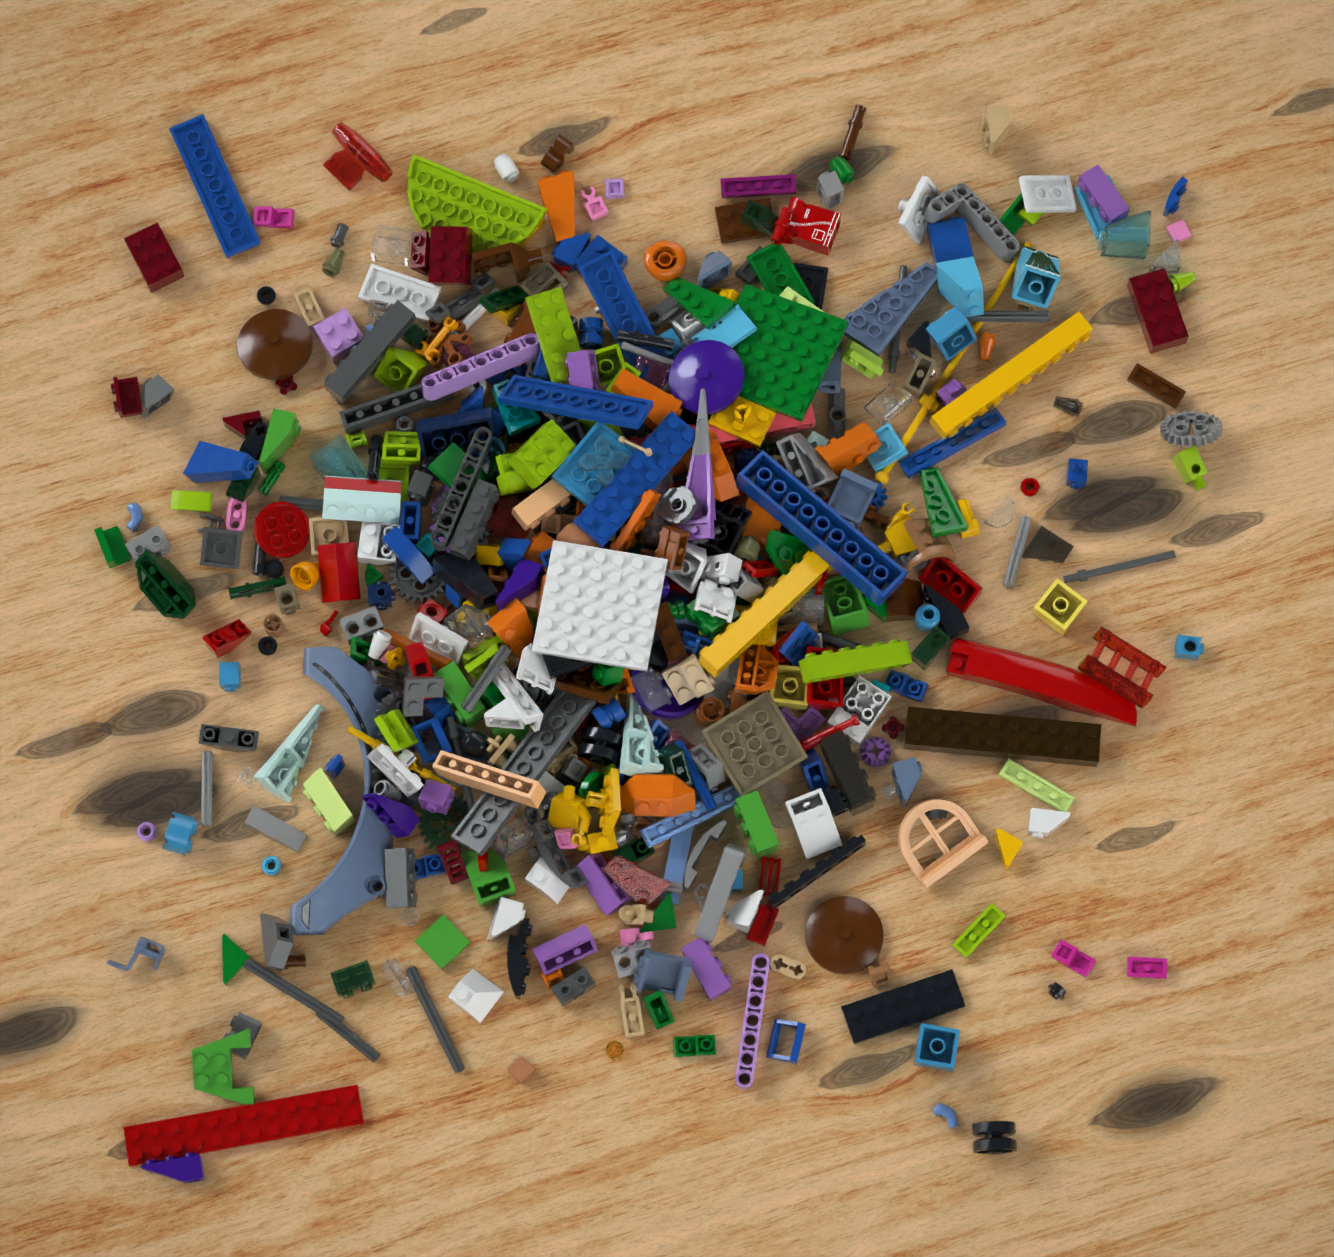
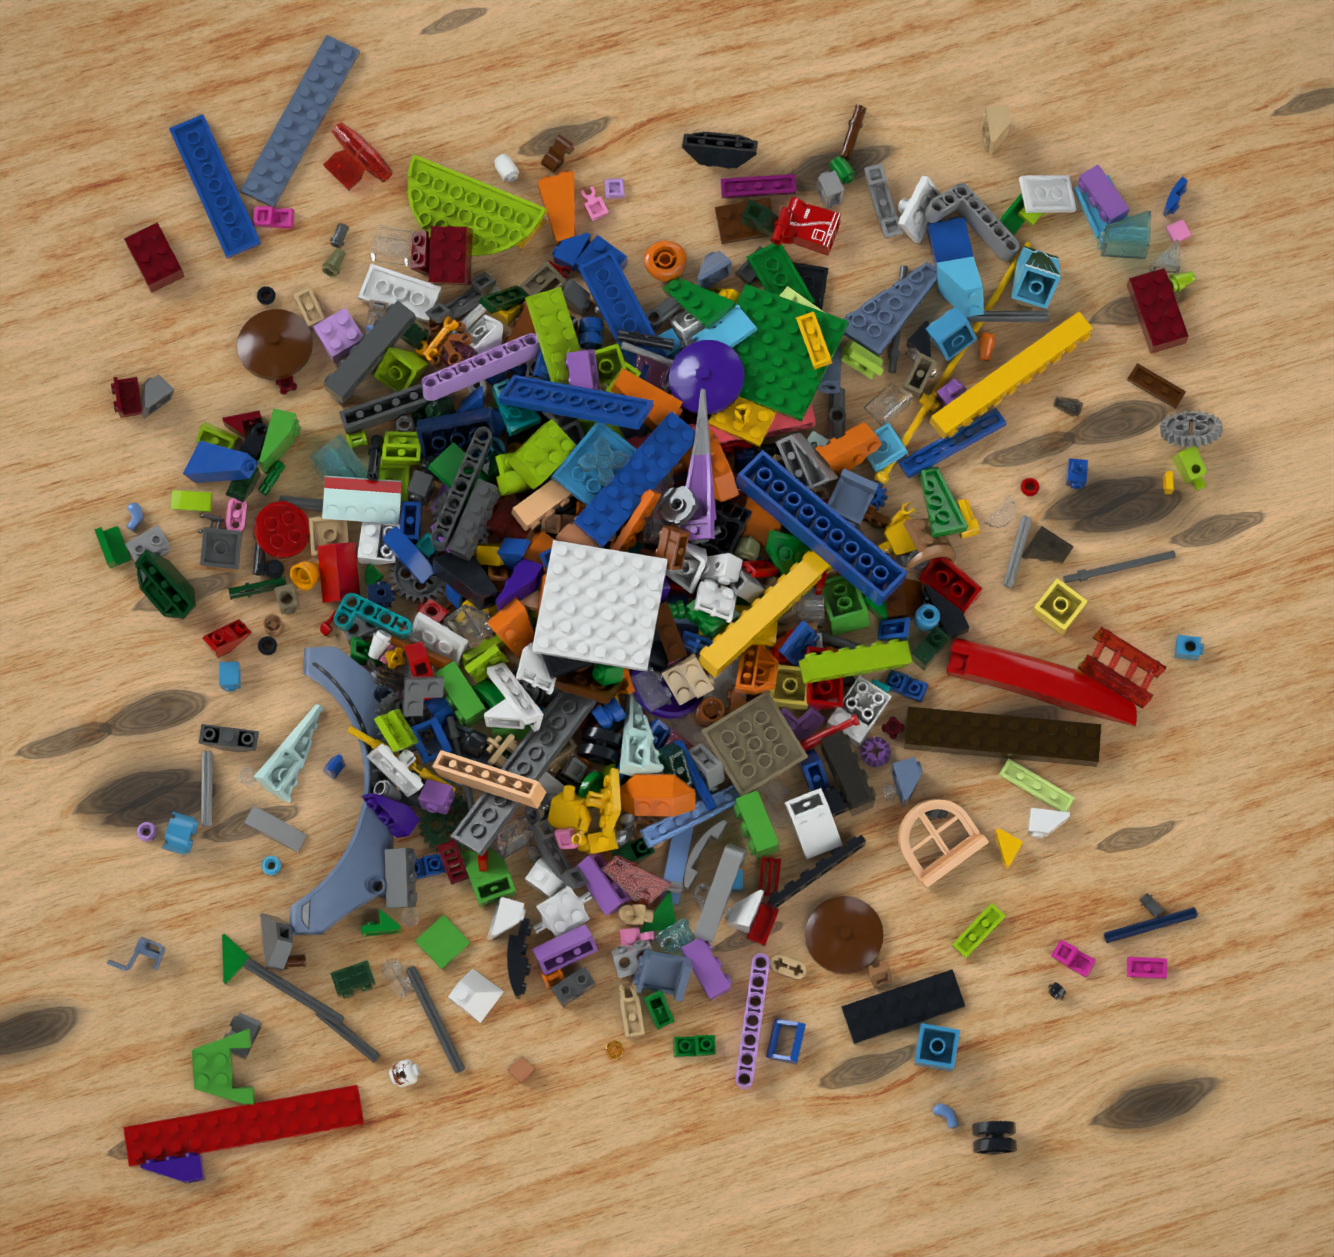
(216, 436): none -> lime slope
(300, 121): none -> sand blue plate
(328, 802): yellowish green slope -> none
(374, 619): none -> teal beam
(386, 926): none -> green slope
(404, 1073): none -> white head
(434, 408): none -> clear green slope
(486, 334): none -> white slope
(486, 678): dark grey axle -> none
(503, 255): reddish brown plate -> none
(562, 912): none -> white plate
(576, 297): none -> dark grey slope
(648, 452): tan hinge -> none
(676, 935): none -> clear light blue piece
(719, 149): none -> black wedge
(814, 340): none -> yellow plate
(882, 201): none -> light grey slope
(894, 629): none -> blue slope
(1150, 925): none -> dark blue axle
(1151, 905): none -> dark grey pin
(1168, 482): none -> yellow tile

